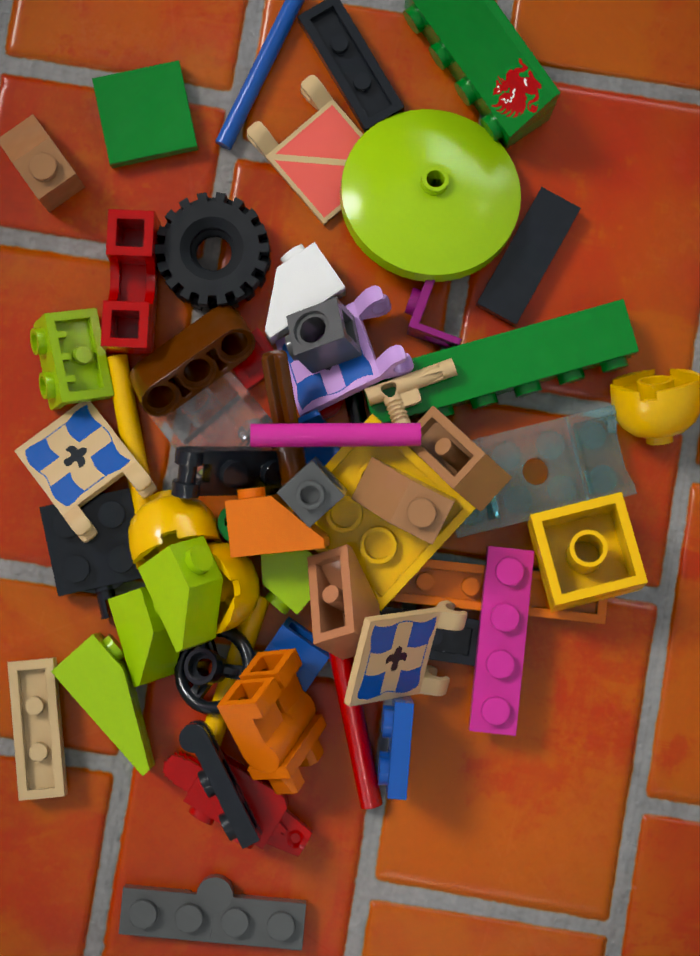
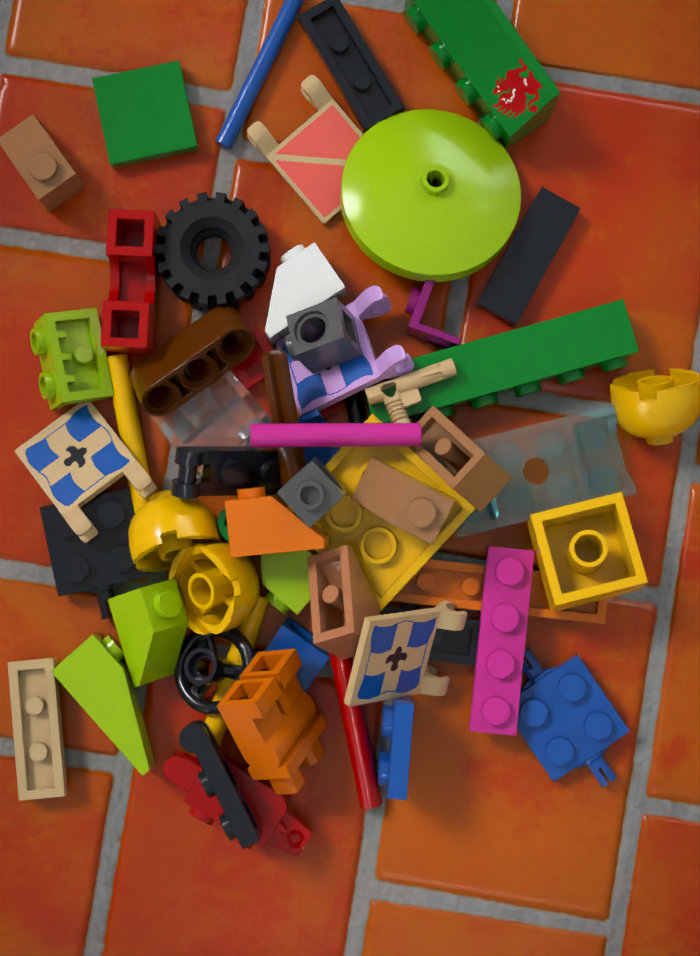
(185, 591): lime slope -> none
(212, 915): dark grey hinge -> none
(567, 718): none -> blue plate

